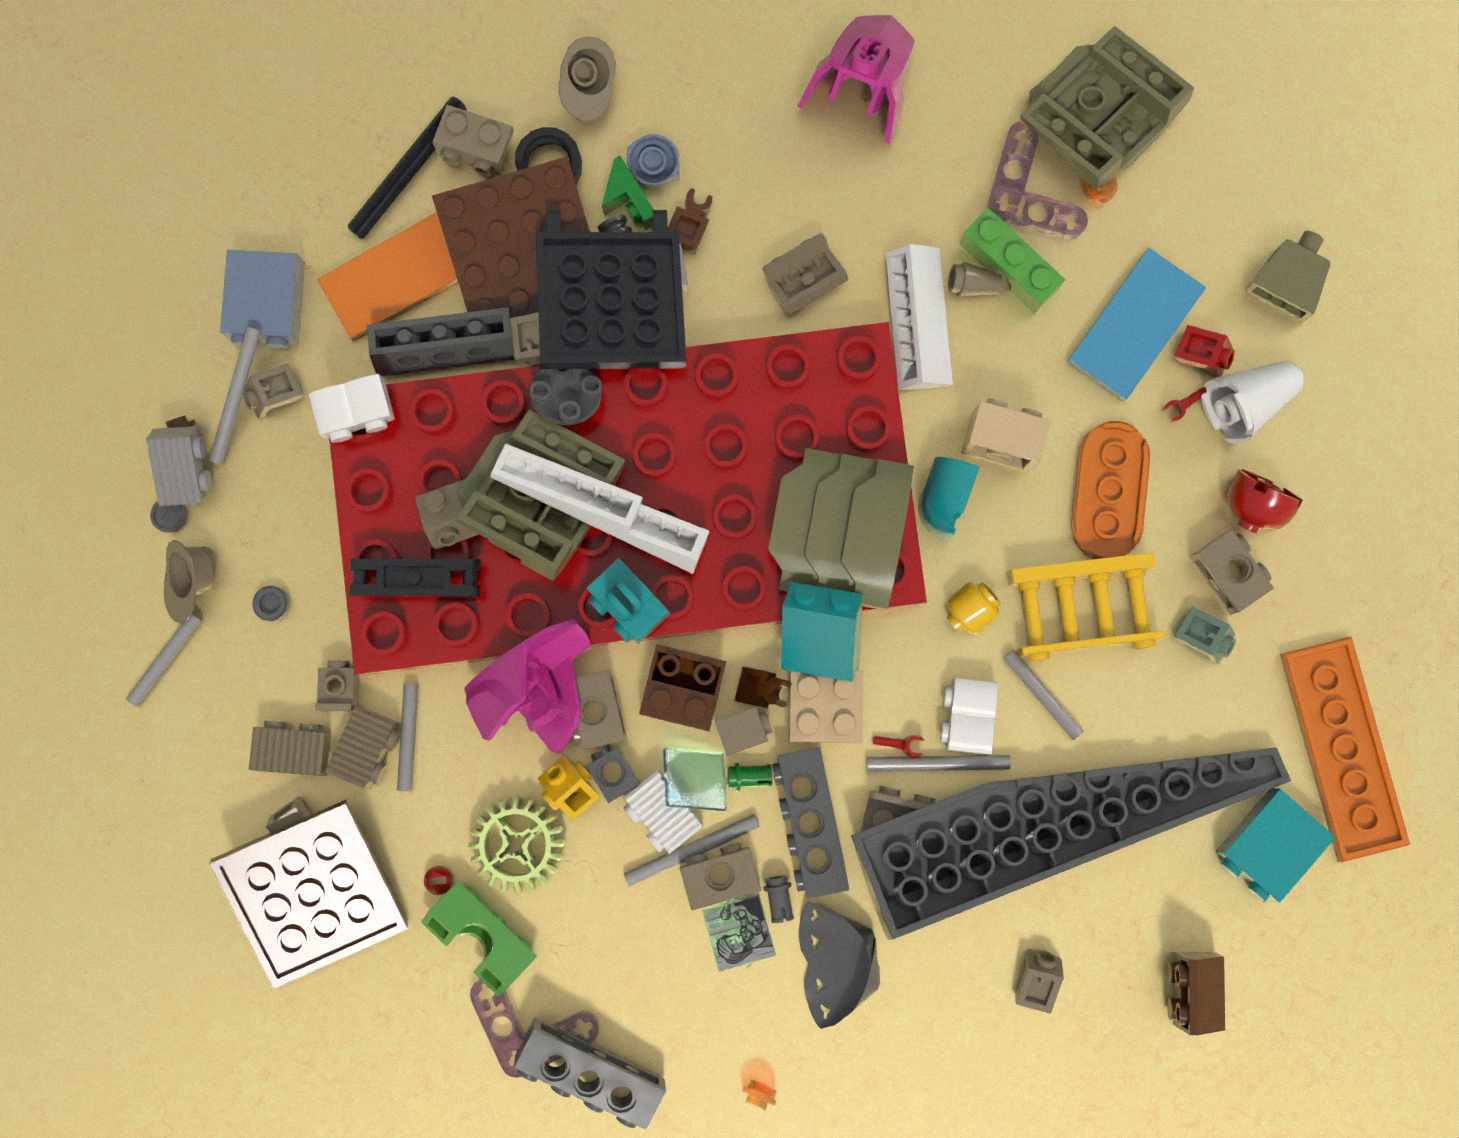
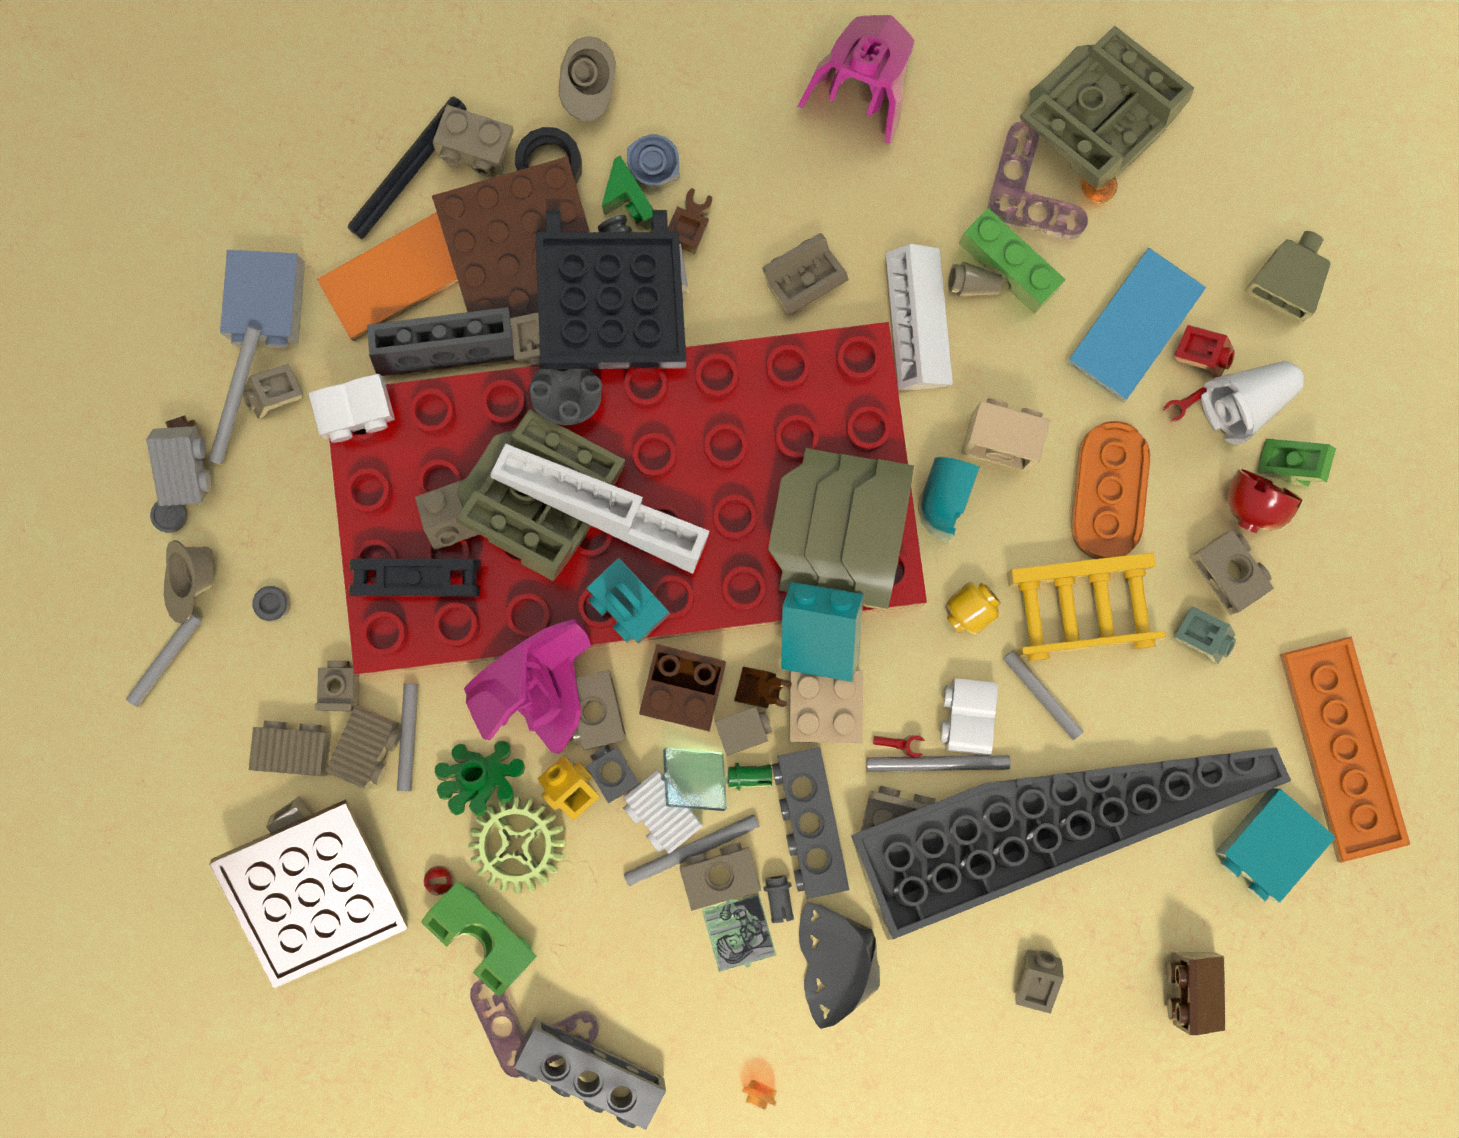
(477, 778): none -> green animal
(1296, 461): none -> bright green slope

